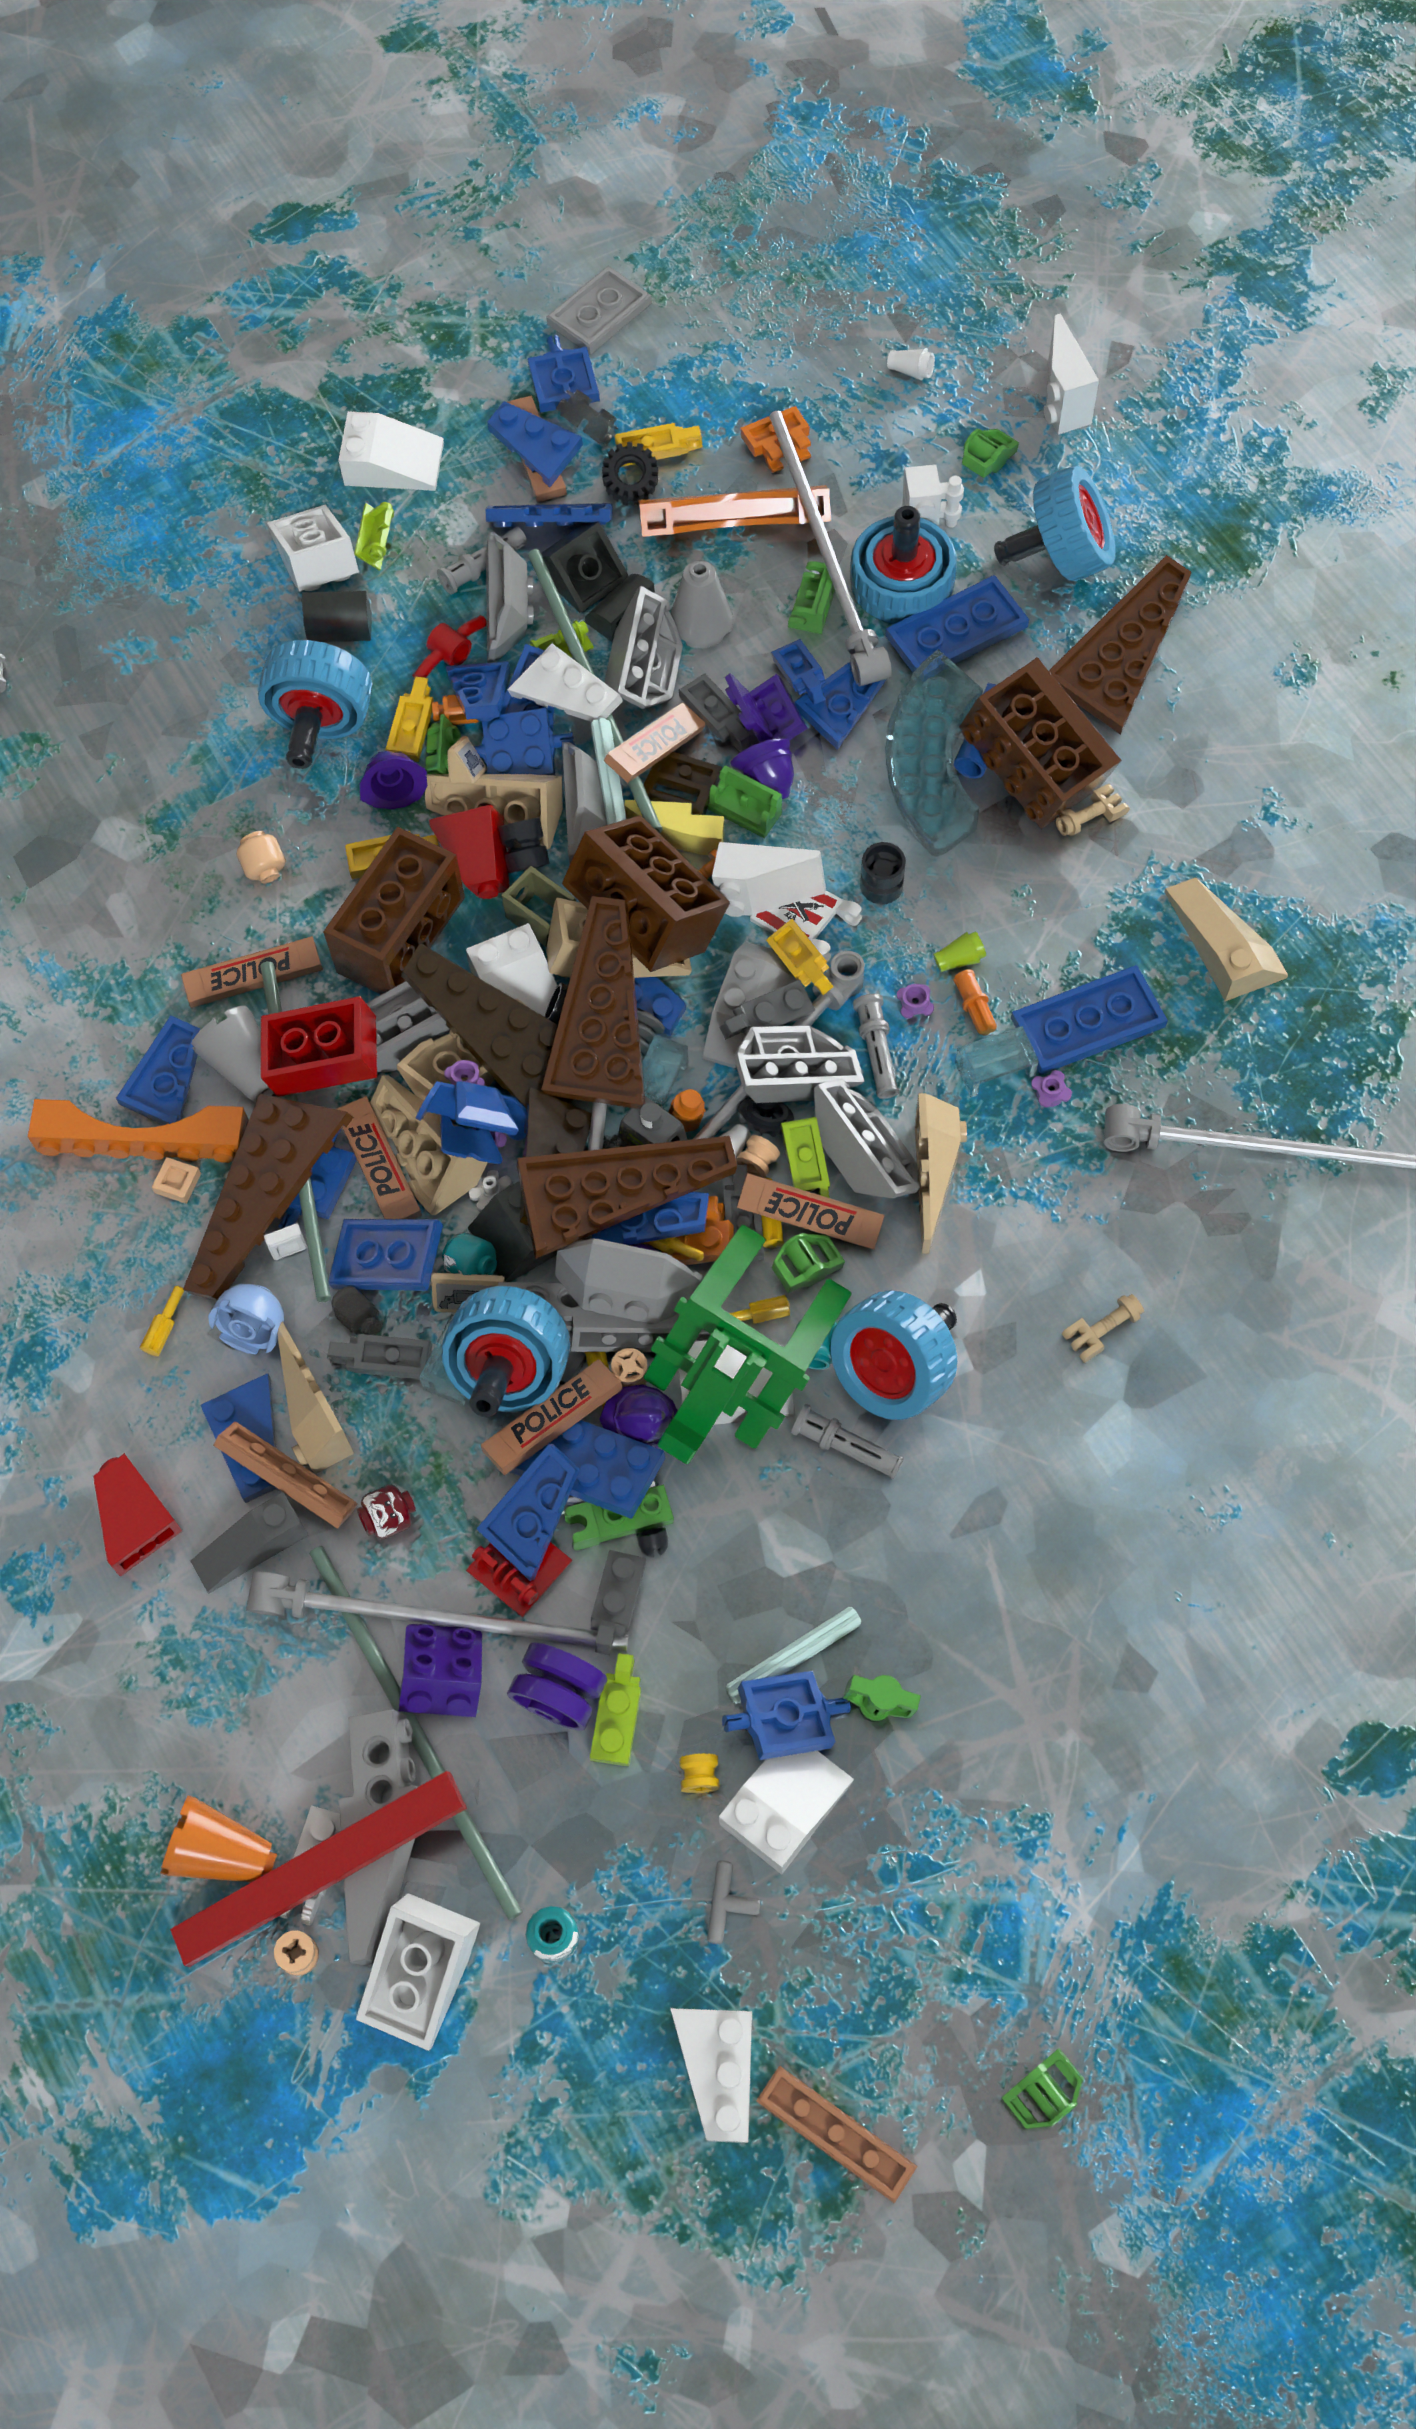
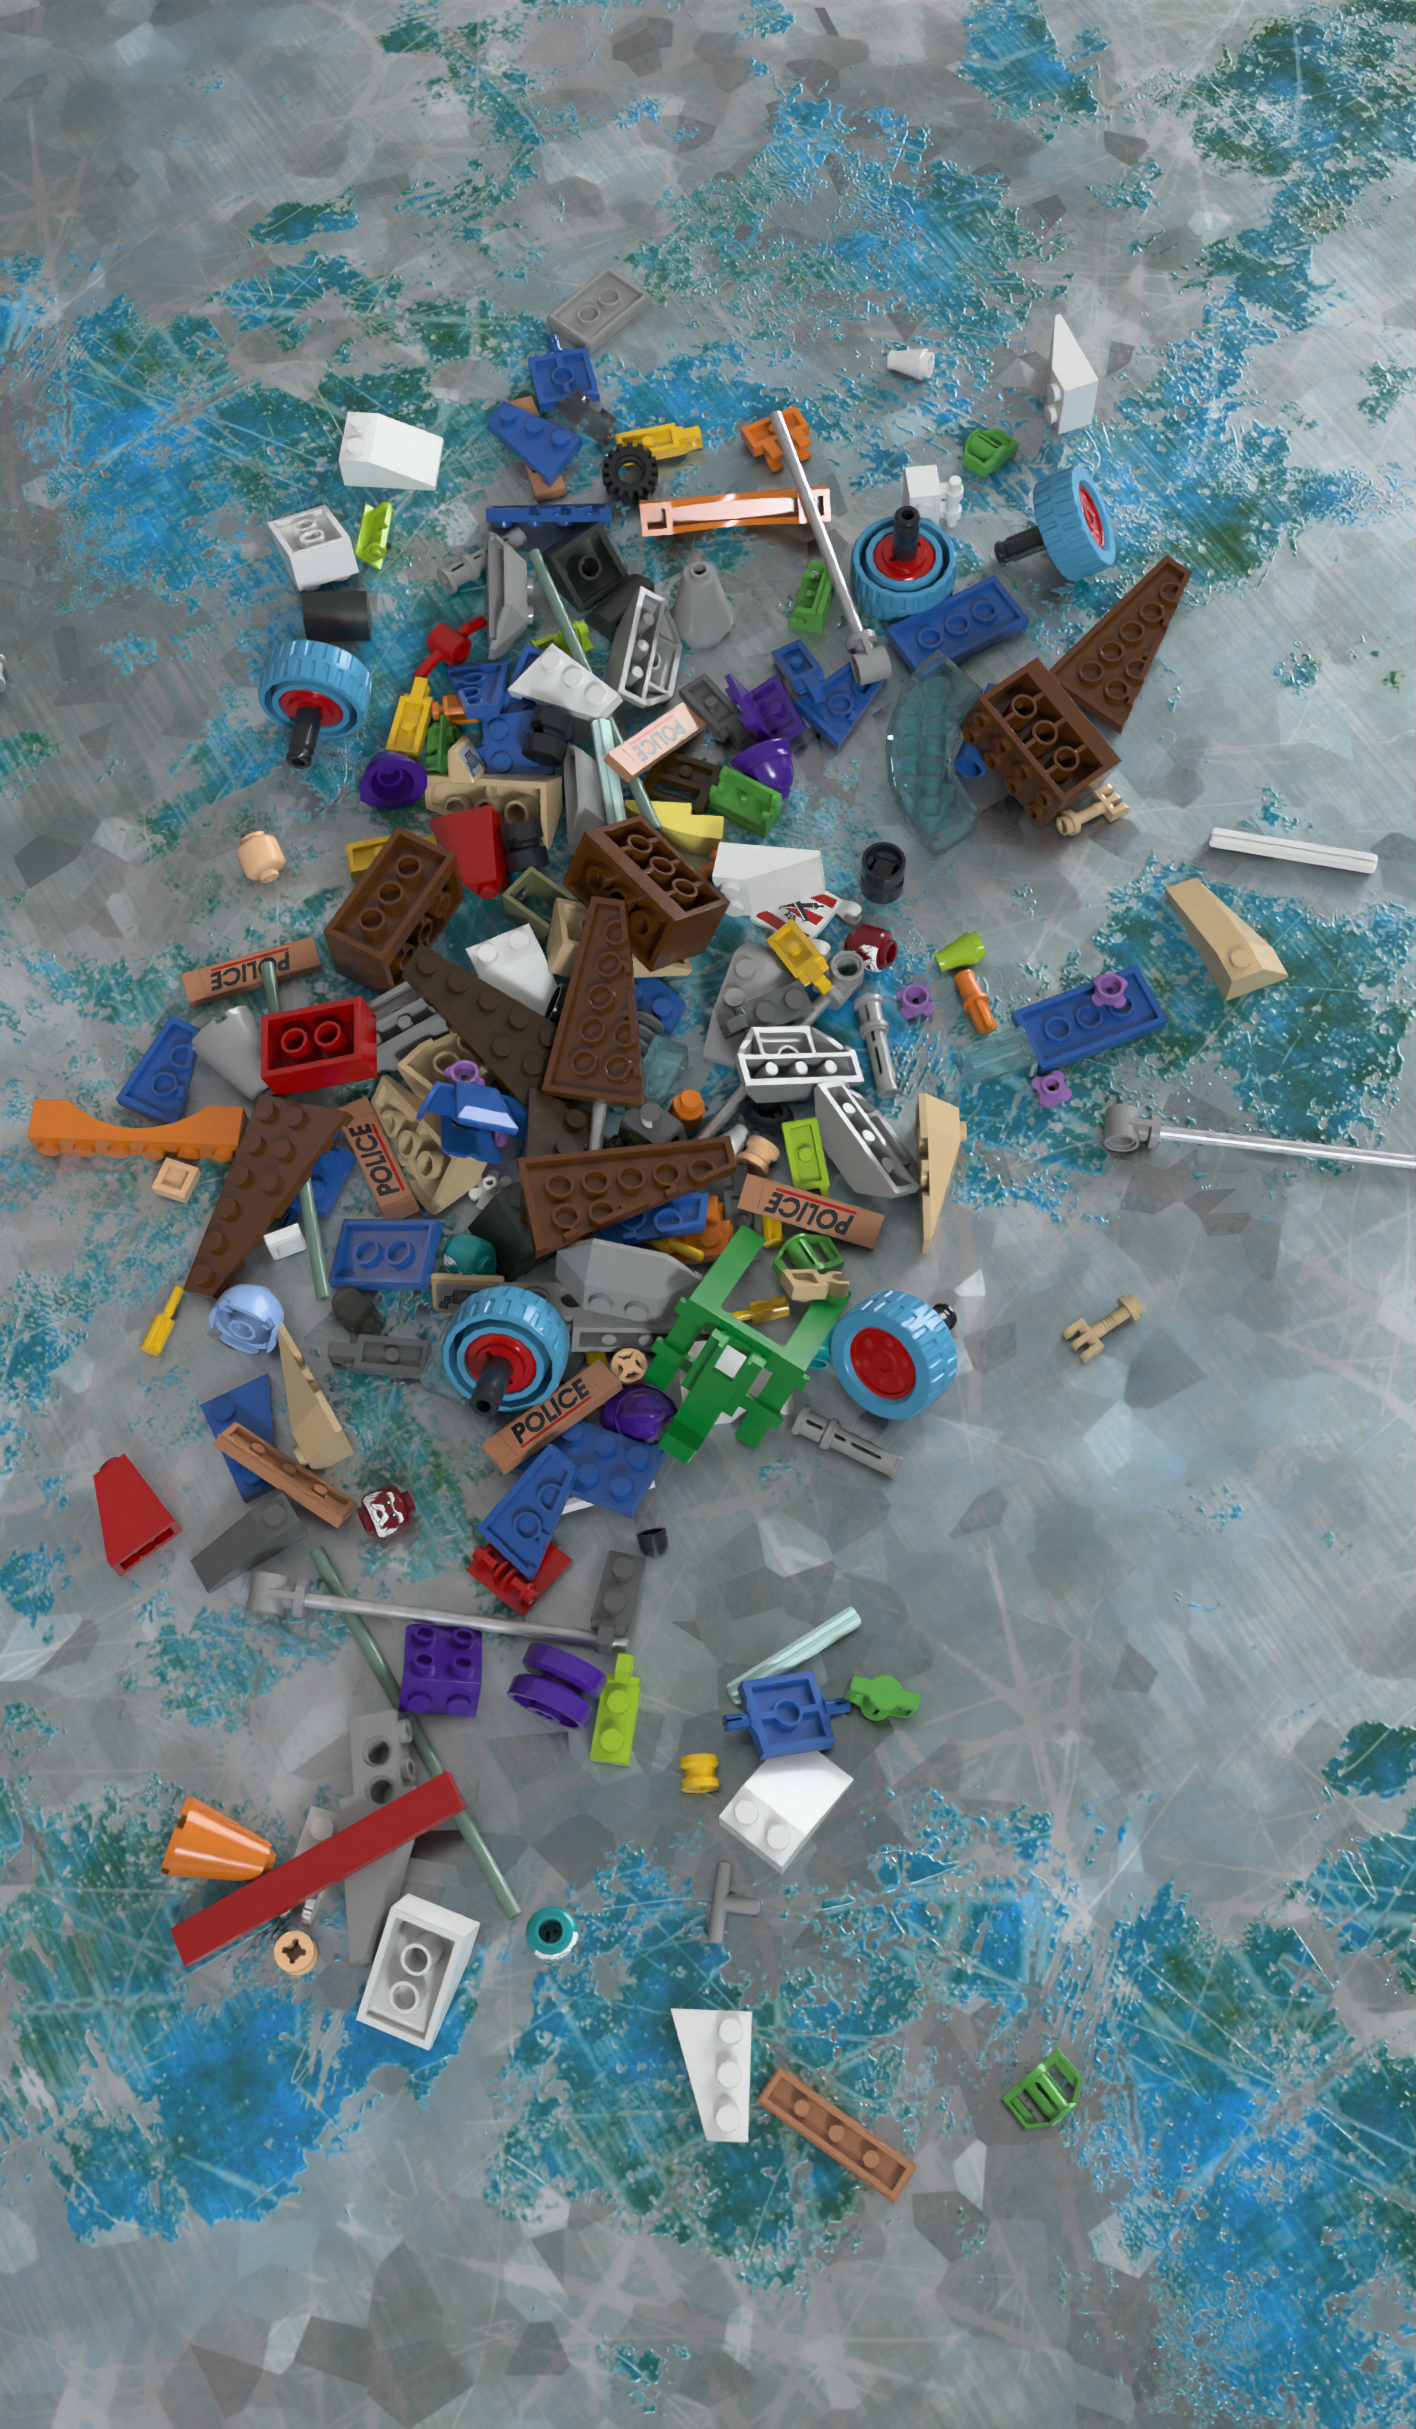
(549, 731): none -> black wheel
(607, 1525): bright green plate -> none
(808, 1284): none -> tan plate
(873, 945): none -> dark red head
(1109, 982): none -> medium lavender plate
(1293, 850): none -> white axle

